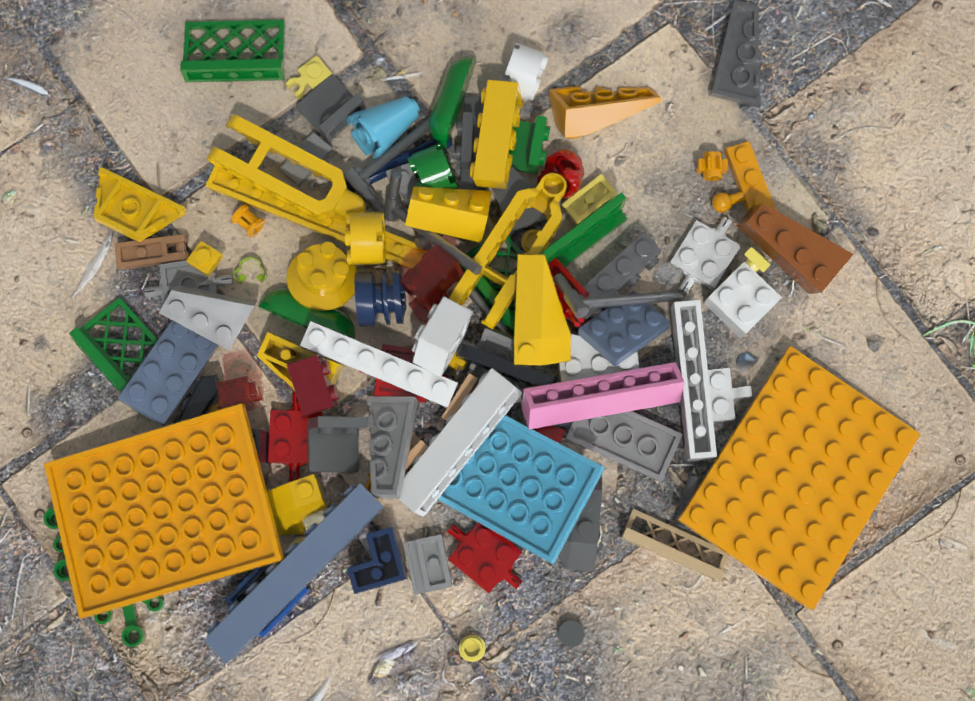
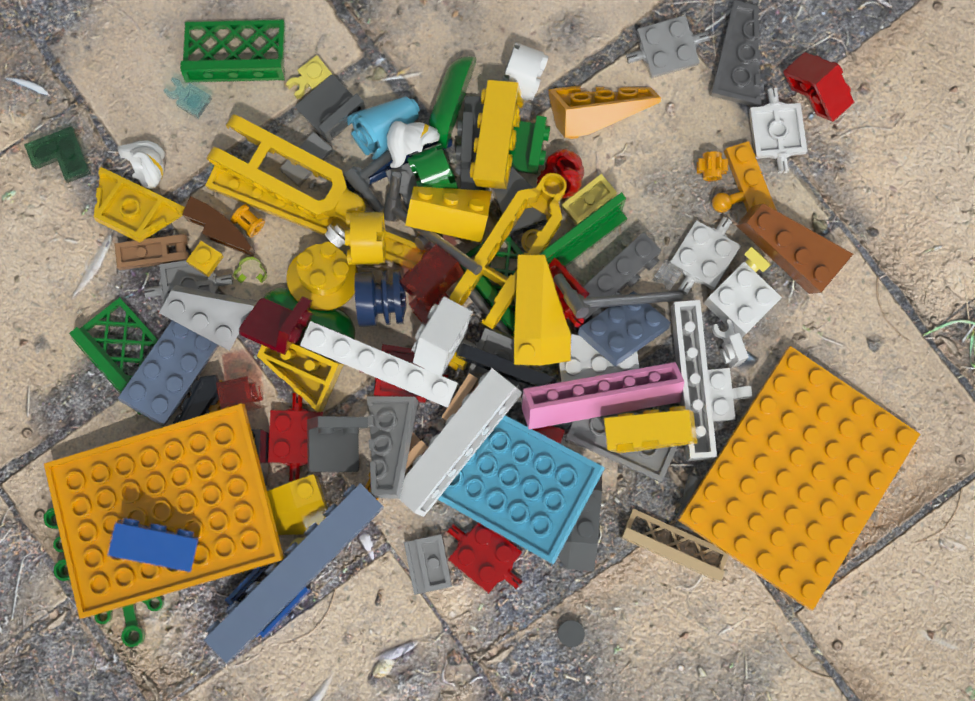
(60, 147): none -> clear green plate
(146, 161): none -> white hair
(153, 544): none -> blue wedge
(190, 98): none -> clear light blue plate
(216, 226): none -> reddish brown slope
(276, 325): none -> dark red bracket
(313, 384): dark red brick -> none
(336, 235): none -> white plate
(386, 564): dark blue brick -> none
(407, 138): none -> white hair
(472, 648): light yellow plate -> none
(650, 430): none -> yellow wedge
(667, 47): none -> light grey plate
(732, 349): none -> white plate
(777, 130): none -> white plate
(821, 83): none -> red brick

